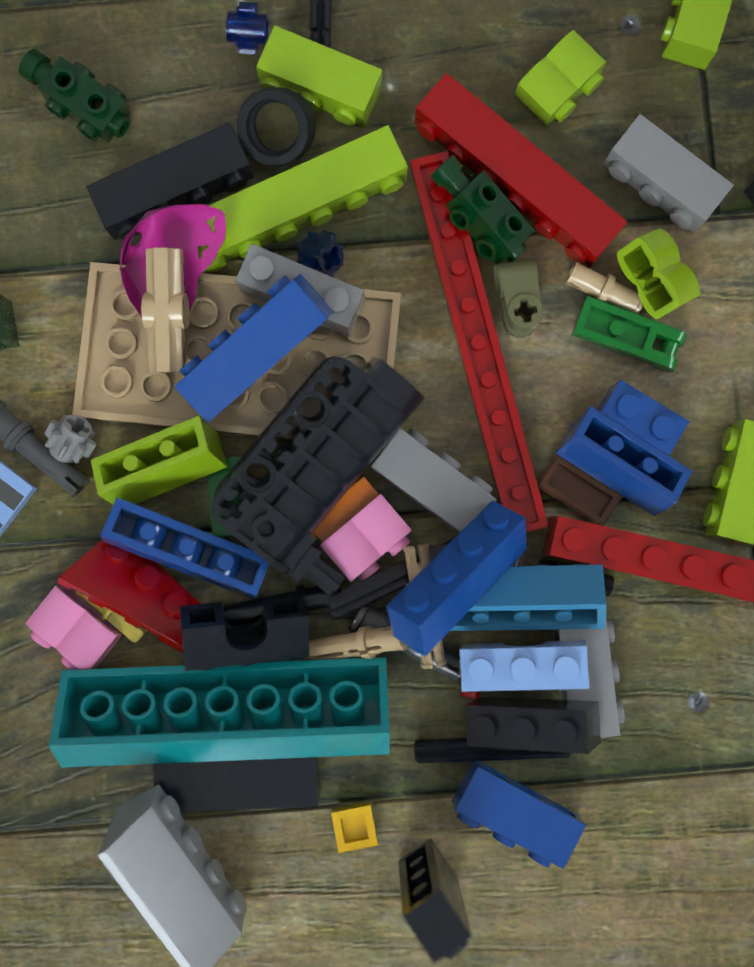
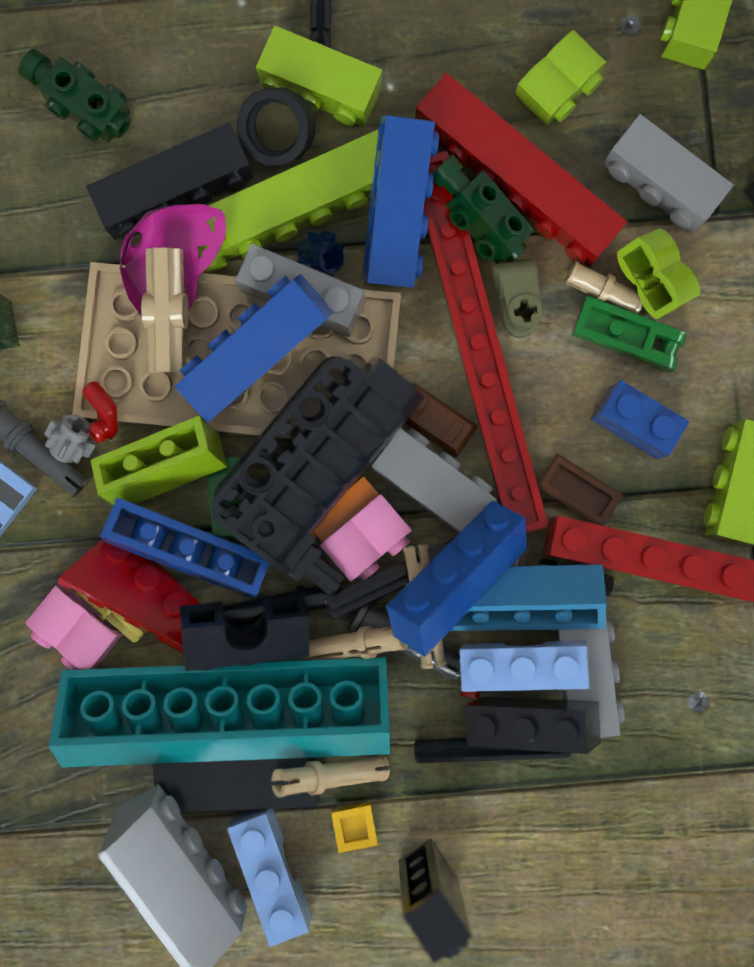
(107, 423): none -> red arm
(247, 28): clear blue gear -> none
(263, 862): none -> light blue arch
(317, 777): none -> tan pin
(398, 201): none -> blue brick
(441, 423): none -> reddish brown tile
(518, 815): blue brick -> none
(624, 462): blue brick -> none

